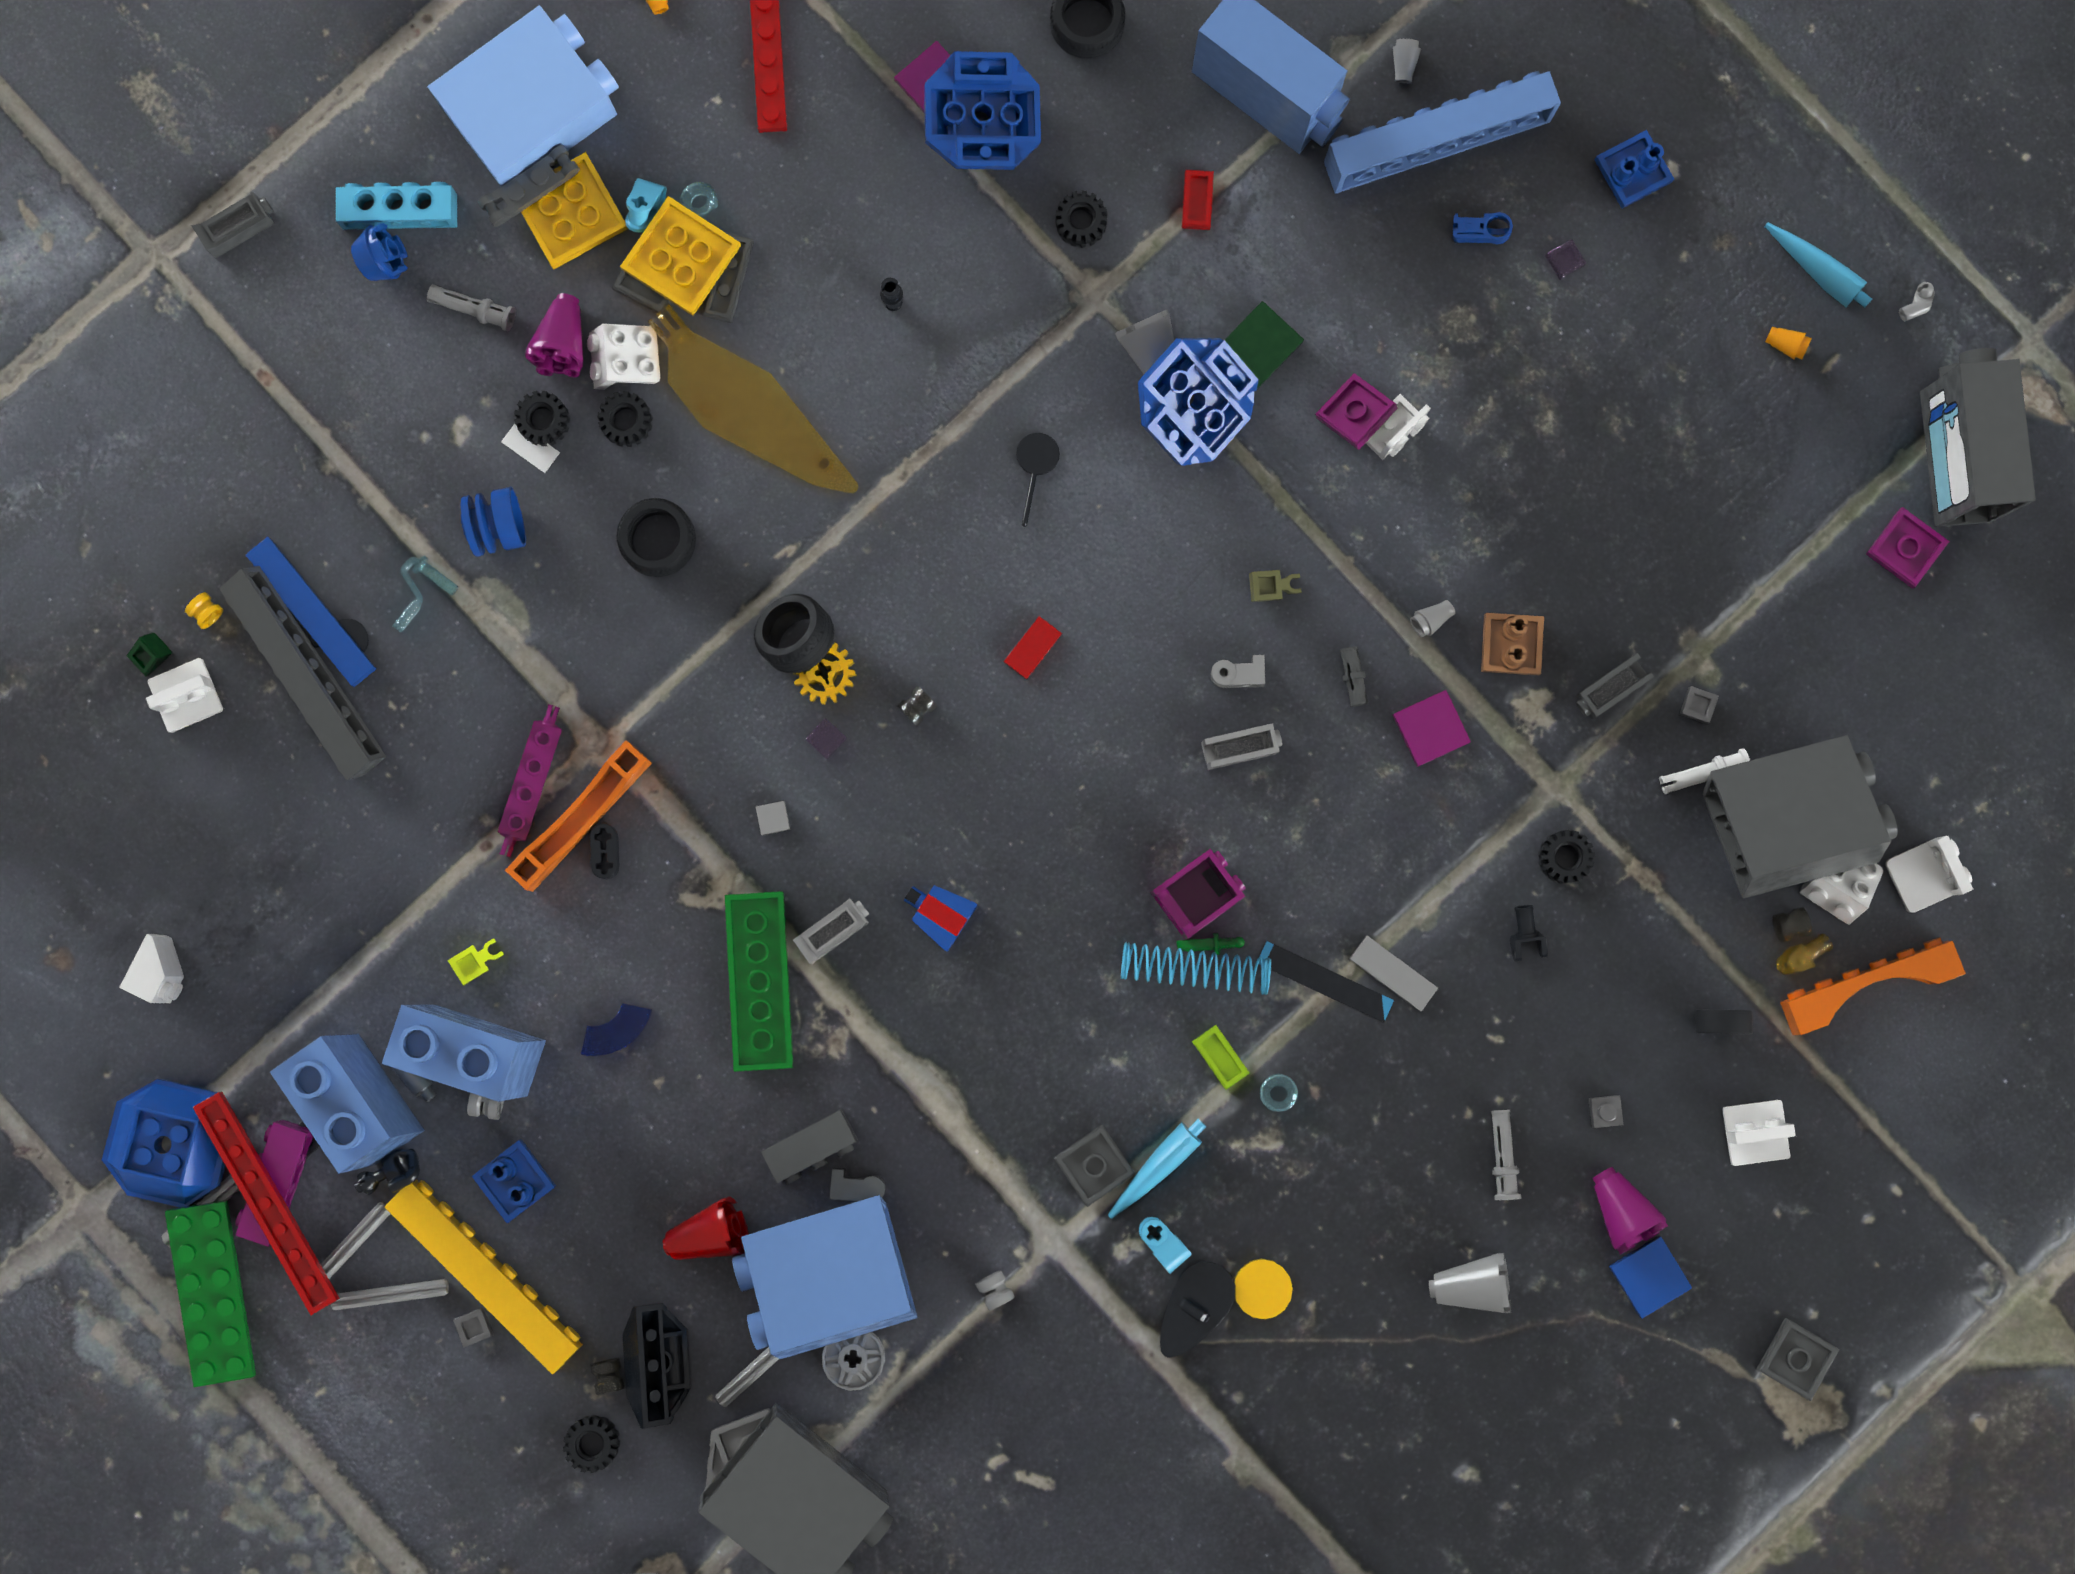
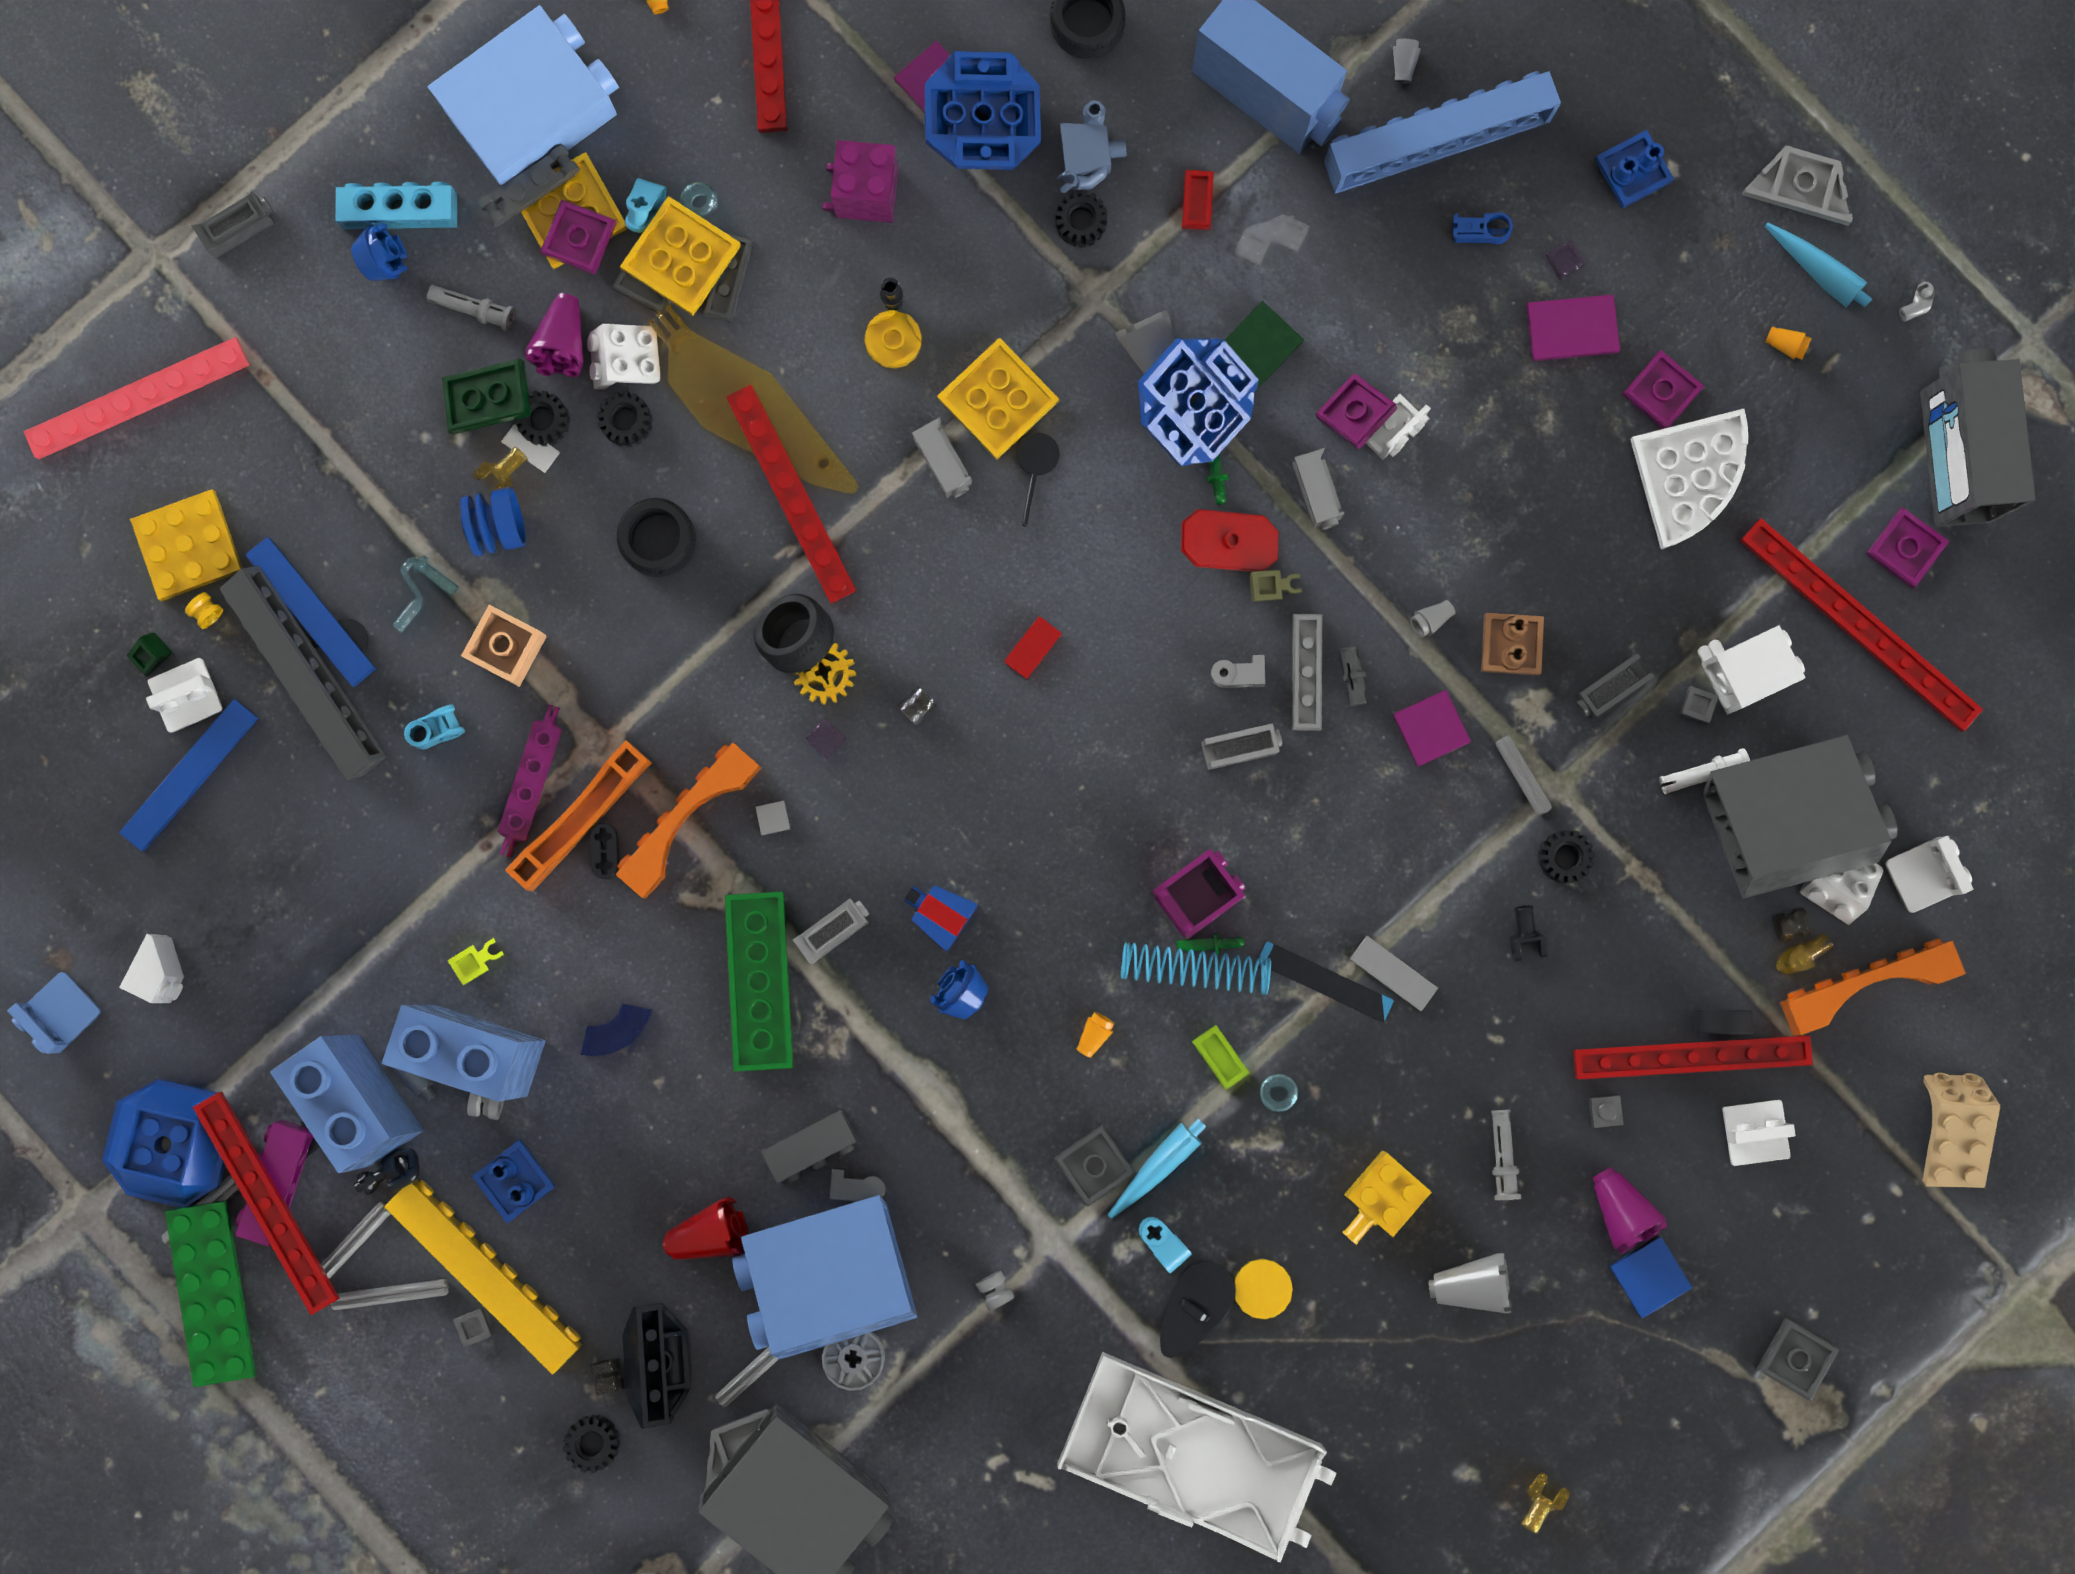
(55, 1014): none -> medium blue bracket
(136, 398): none -> coral plate
(186, 545): none -> yellow plate
(189, 775): none -> blue tile
(436, 728): none -> medium azure piece
(486, 396): none -> dark green tile
(502, 469): none -> clear yellow piece
(504, 645): none -> light nougat brick
(578, 237): none -> magenta tile
(648, 864): none -> orange arch
(791, 494): none -> red plate
(863, 181): none -> magenta container
(893, 339): none -> yellow tile
(942, 459): none -> light grey window
(960, 991): none -> blue cone
(998, 398): none -> yellow plate
(1087, 150): none -> sand blue torso
(1095, 1033): none -> light orange cone
(1193, 1457): none -> white piece
(1217, 479): none -> green piece
(1229, 540): none -> red shield
(1280, 231): none -> clear tile
(1307, 672): none -> light grey tile
(1317, 489): none -> light grey window
(1385, 1197): none -> yellow brick
(1523, 775): none -> light grey axle
(1541, 1504): none -> clear yellow piece
(1573, 327): none -> magenta tile
(1663, 390): none -> magenta tile
(1691, 472): none -> white plate
(1692, 1057): none -> red plate
(1751, 668): none -> white container
(1803, 184): none -> light grey wing
(1861, 625): none -> red plate
(1961, 1130): none -> tan bracket

